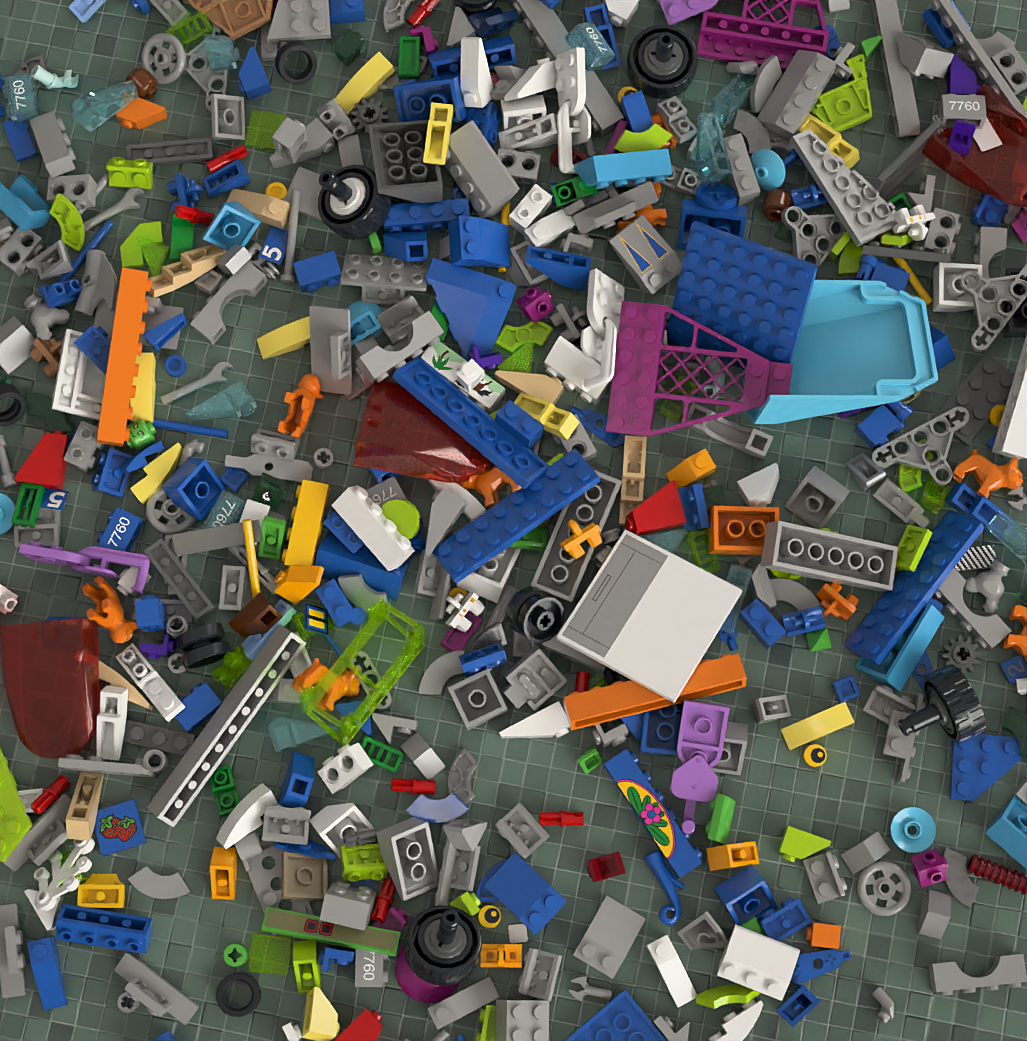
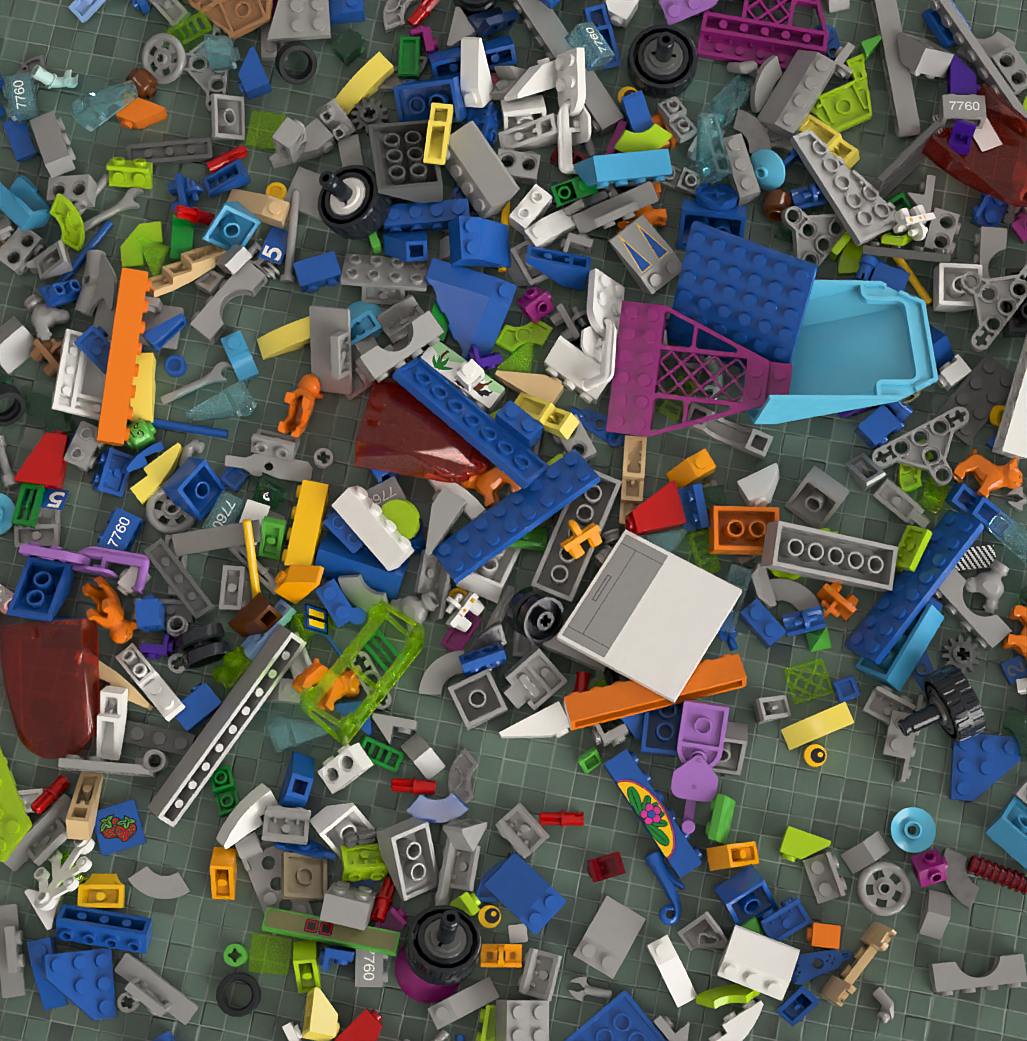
(41, 589): none -> blue slope
(84, 980): none -> blue plate
(240, 356): none -> dark azure arch
(381, 650): none -> green tile
(416, 607): none -> light grey animal
(808, 681): none -> clear neon green window
(876, 939): none -> tan wedge
(953, 373): none -> white brick

